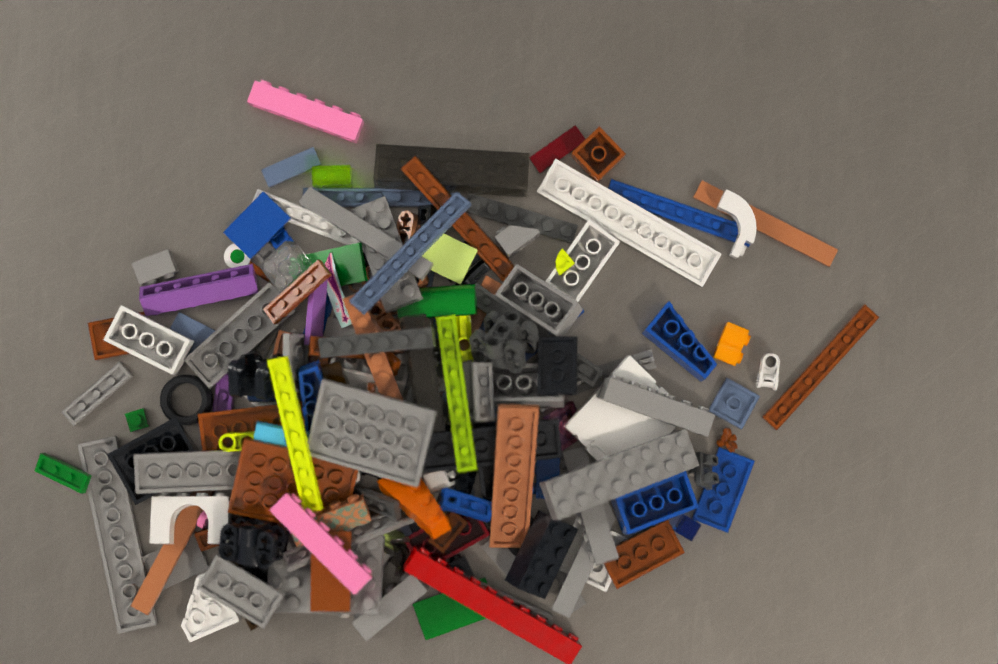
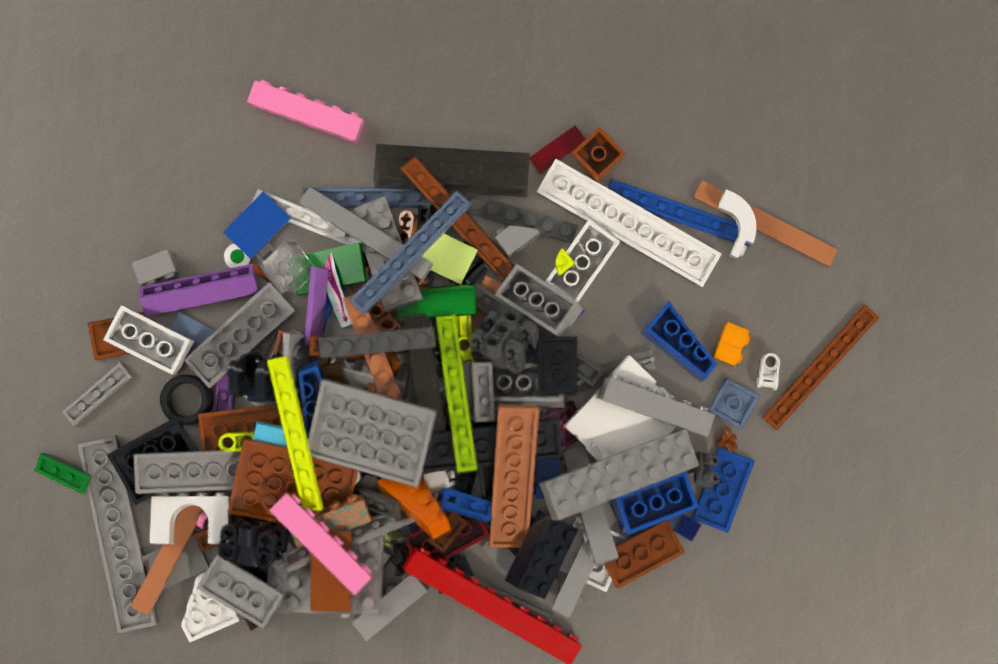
(137, 420): green plate -> none
(280, 238): blue plate -> none
(291, 167): sand blue tile -> none
(297, 291): tile -> none
(332, 176): clear neon green piece -> none
(443, 614): green tile -> none

